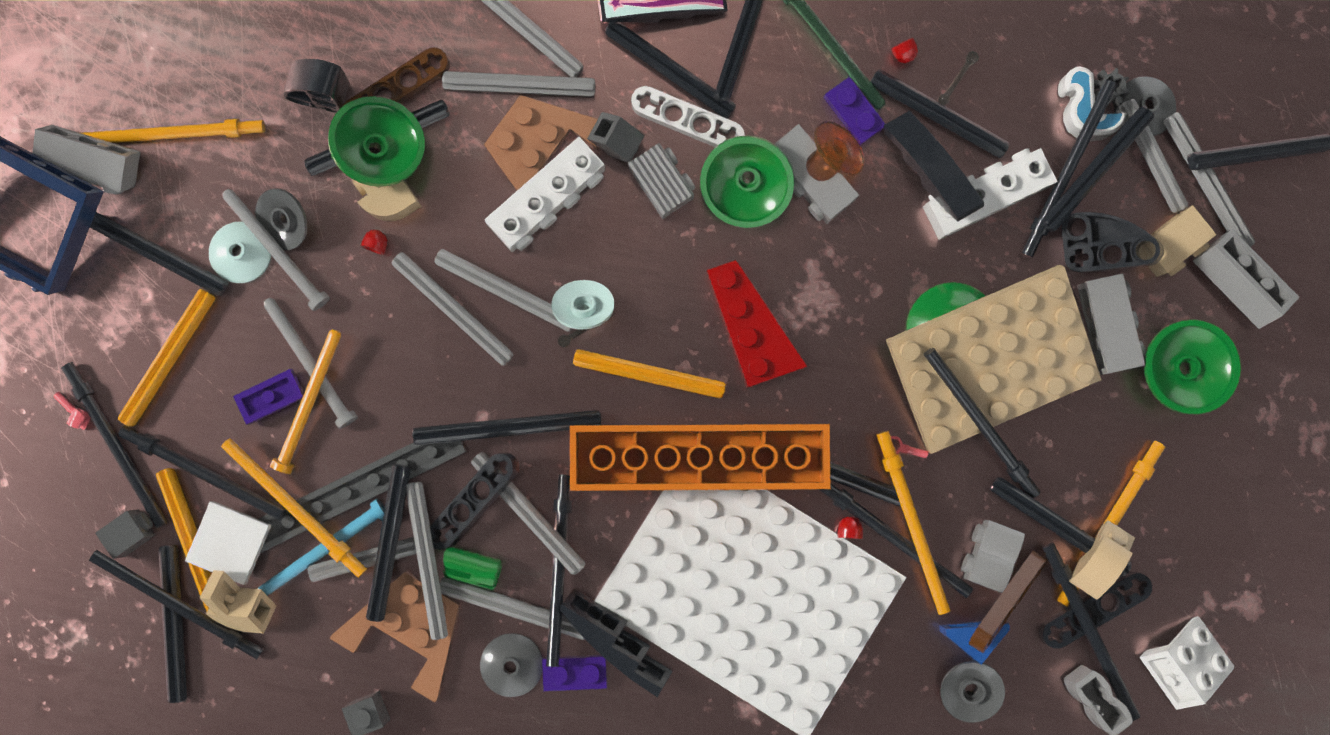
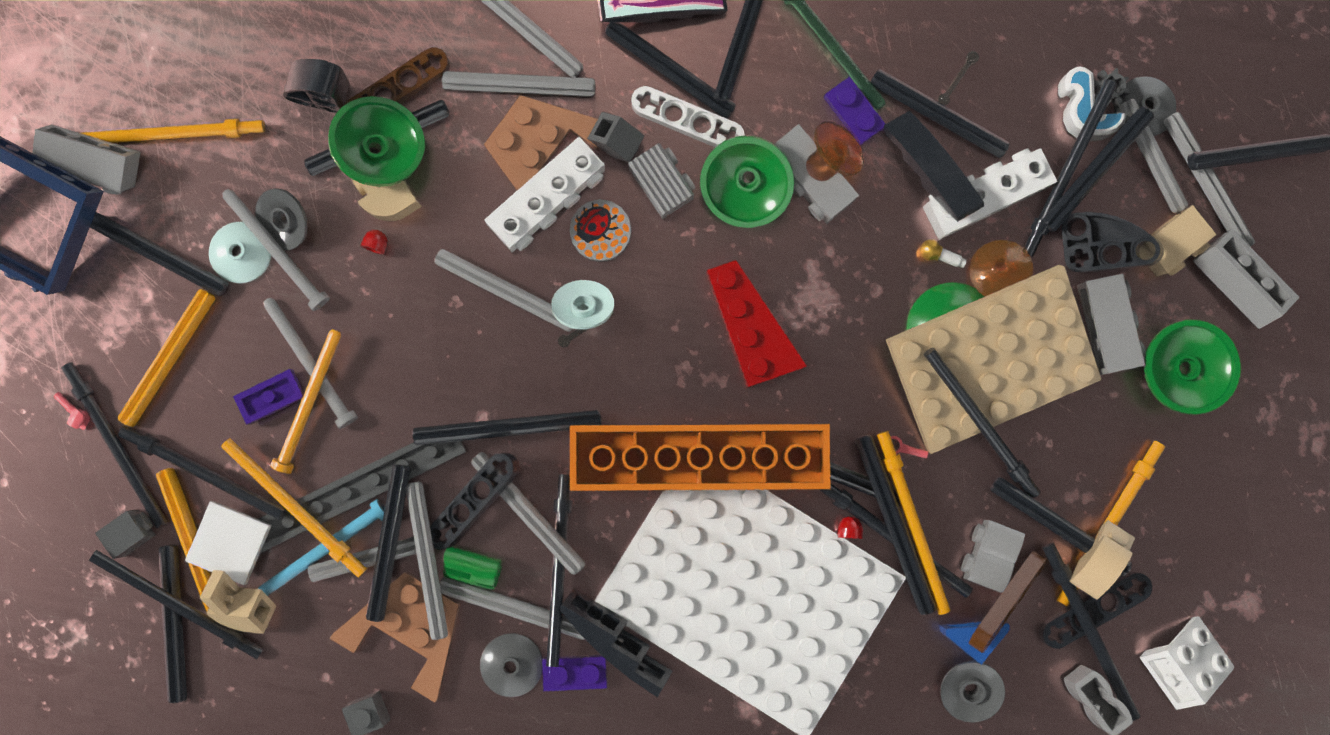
(452, 308): light grey axle -> none
(600, 230): none -> tile
(649, 373): light orange axle -> none
(895, 525): none -> black axle
(905, 51): red hinge -> none
(932, 250): none -> piece
(989, 279): none -> clear orange dish

